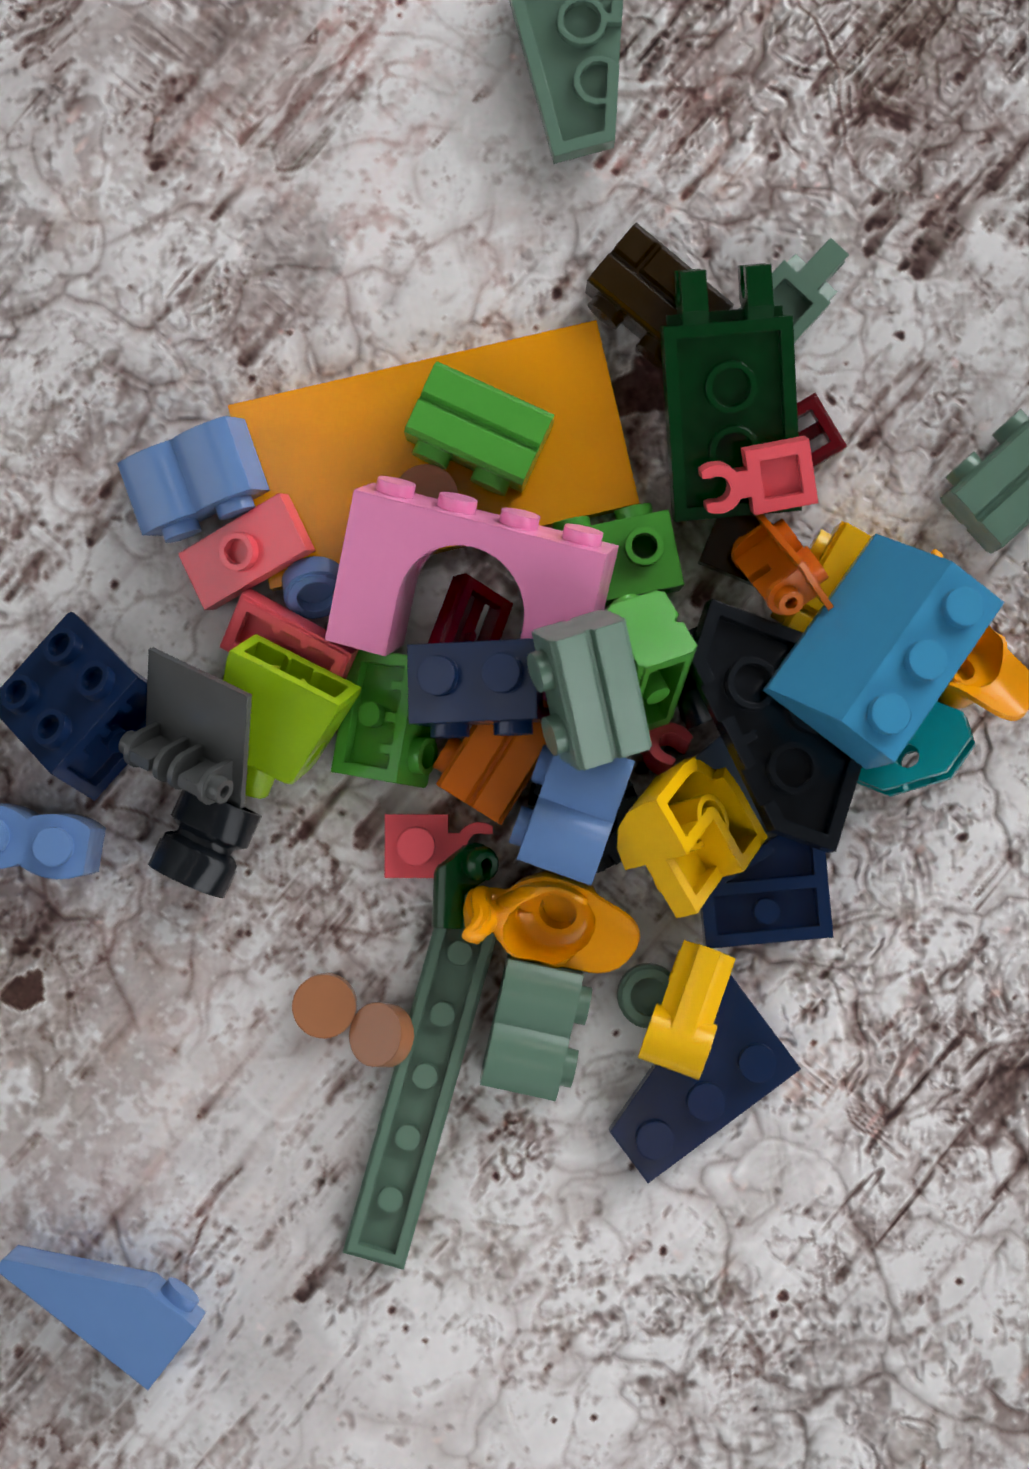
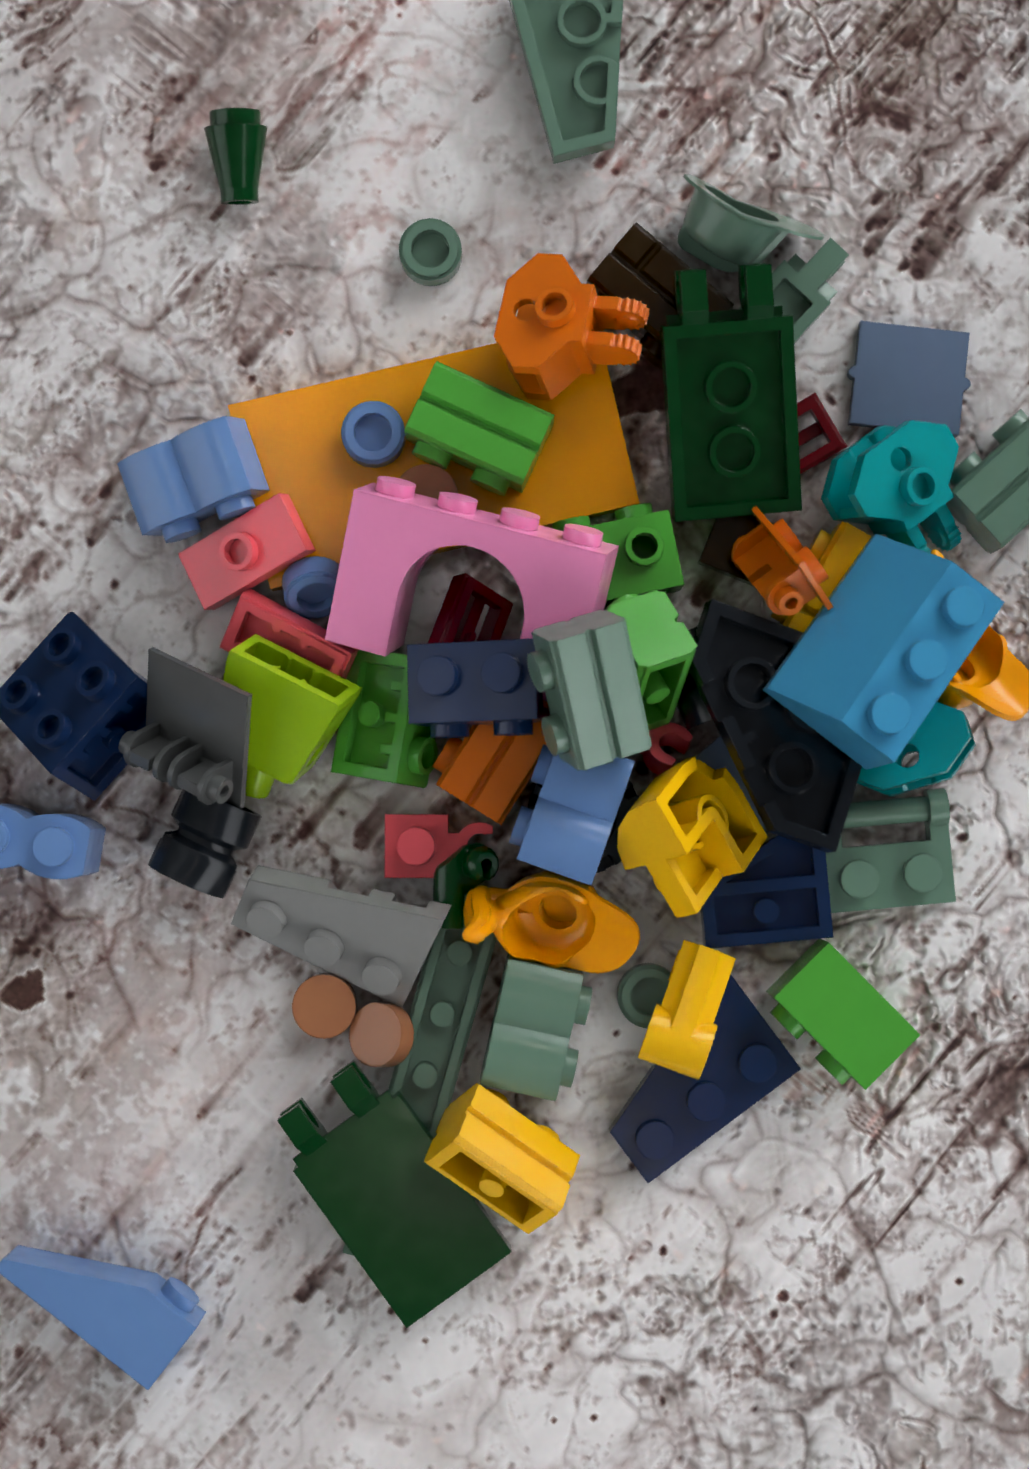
(237, 153): none -> dark green cone
(342, 932): none -> light grey wing
(373, 434): none -> medium blue tile
(393, 1211): none -> dark green tile
(430, 252): none -> sand green tile
(503, 1158): none -> yellow brick
(562, 327): none -> orange hinge
(732, 231): none -> sand green piece
(772, 478): coral plate -> none
(842, 1014): none -> bright green brick
(896, 482): none -> teal hinge
(897, 871): none -> sand green plate
(908, 375): none -> sand blue piece

